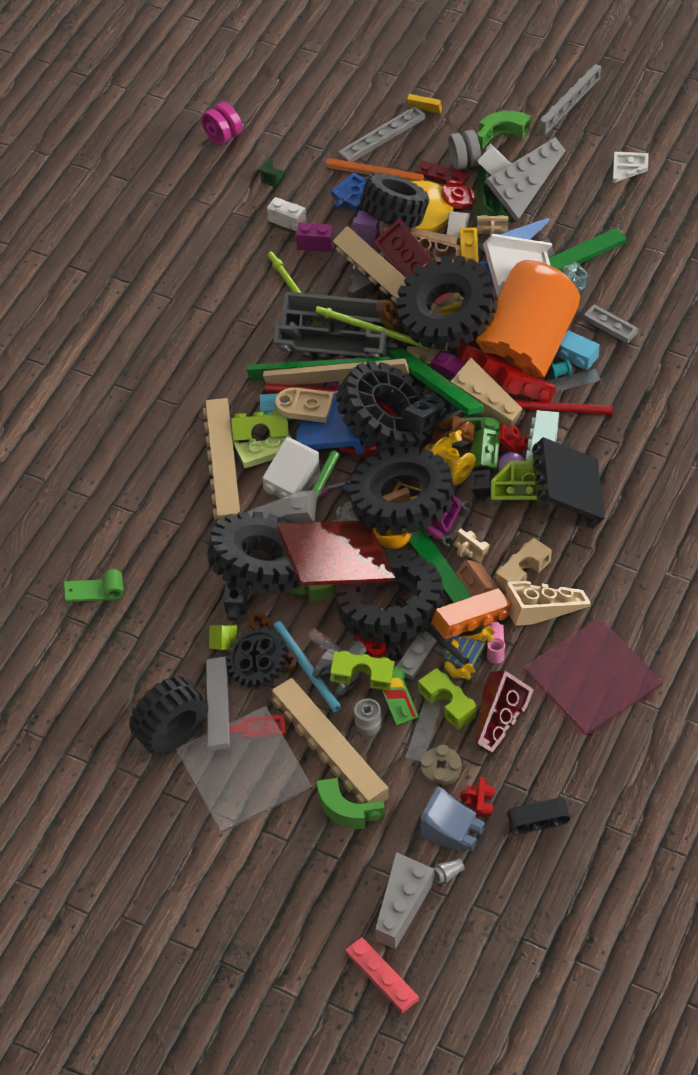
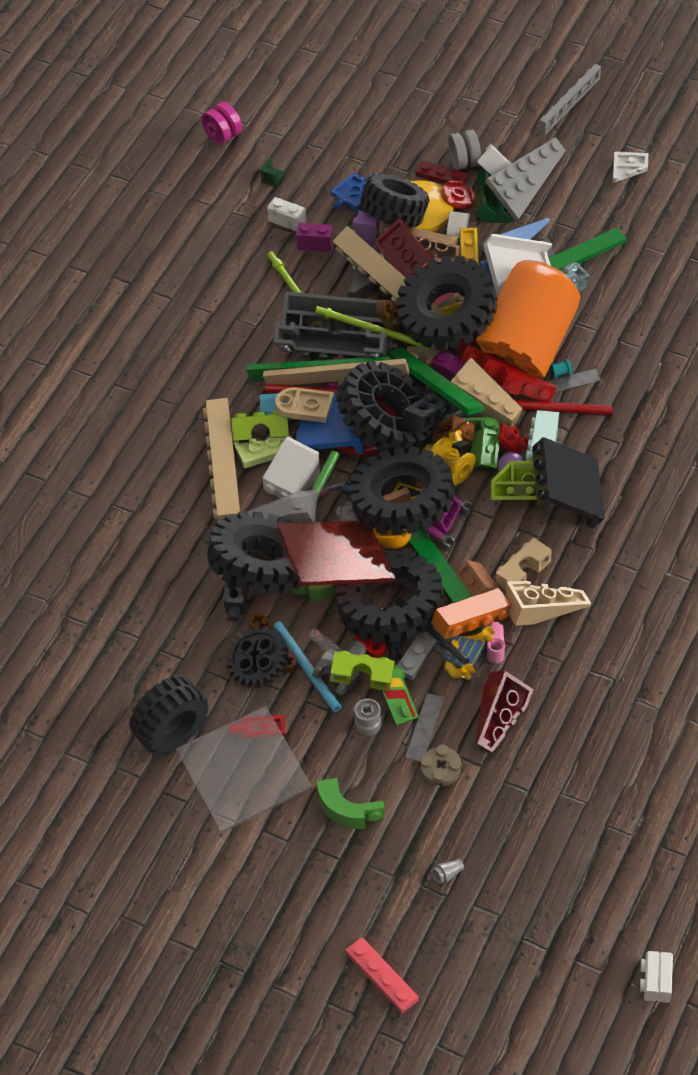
(95, 590): bright green door -> none
(217, 704): light grey tile -> none
(221, 636): lime panel -> none
(329, 743): tan brick -> none
(368, 169): orange axle -> none
(381, 135): light grey tile -> none
(403, 897): light grey wedge -> none
(424, 103): yellow tile -> none
(438, 686): lime arch -> none
(450, 822): sand blue hips -> none
(469, 546): tan hips -> none
(475, 796): red hips -> none
(481, 483): black brick -> none
(492, 224): tan hips -> none
(503, 123): bright green arch -> none
(538, 816): black beam -> none
(578, 350): medium azure brick -> none
(593, 676): clear pink piece -> none
(610, 324): light grey plate -> none
(658, 976): none -> white brick

